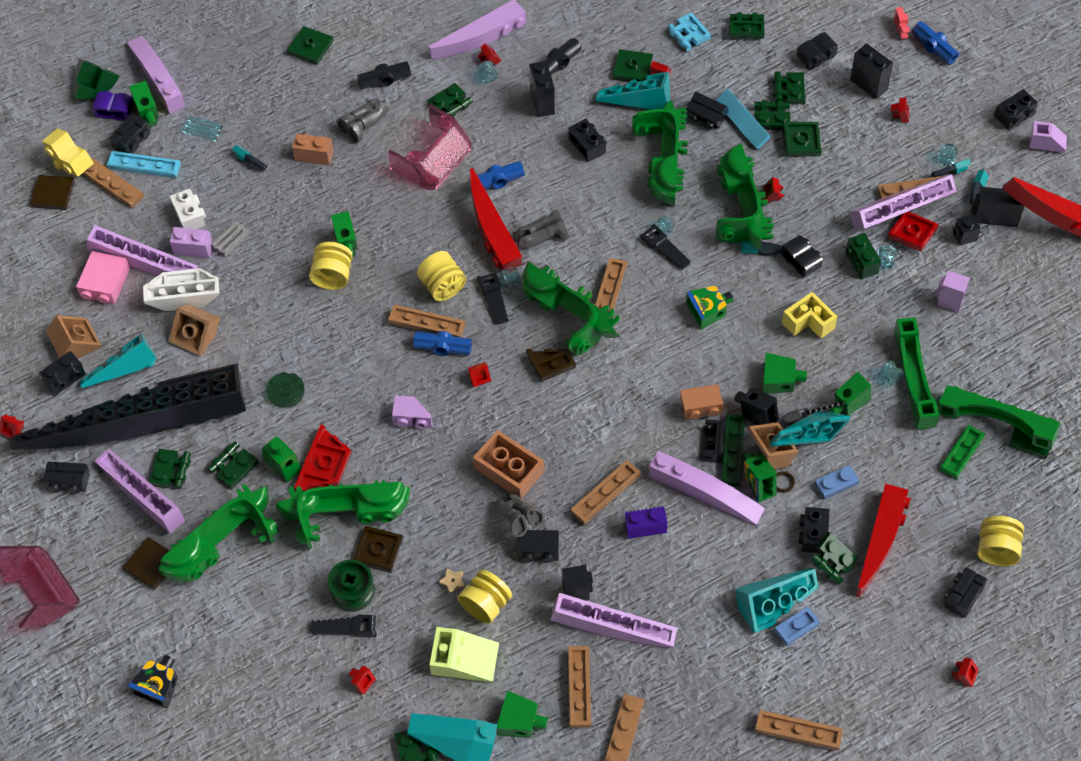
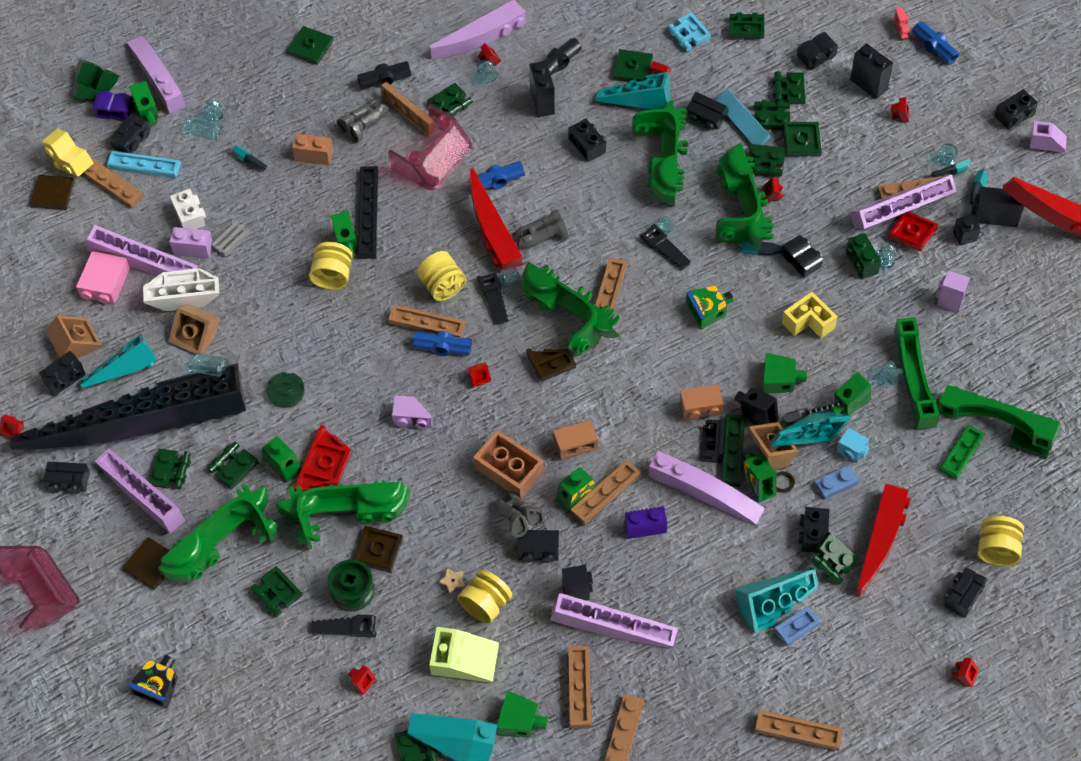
(206, 366): none -> clear light blue tile
(213, 110): none -> clear light blue wheel
(280, 586): none -> dark green plate
(368, 213): none -> black tile
(407, 109): none -> medium nougat plate
(574, 486): none -> green torso
(575, 439): none -> nougat brick
(767, 156): none -> dark green plate
(853, 445): none -> medium azure brick

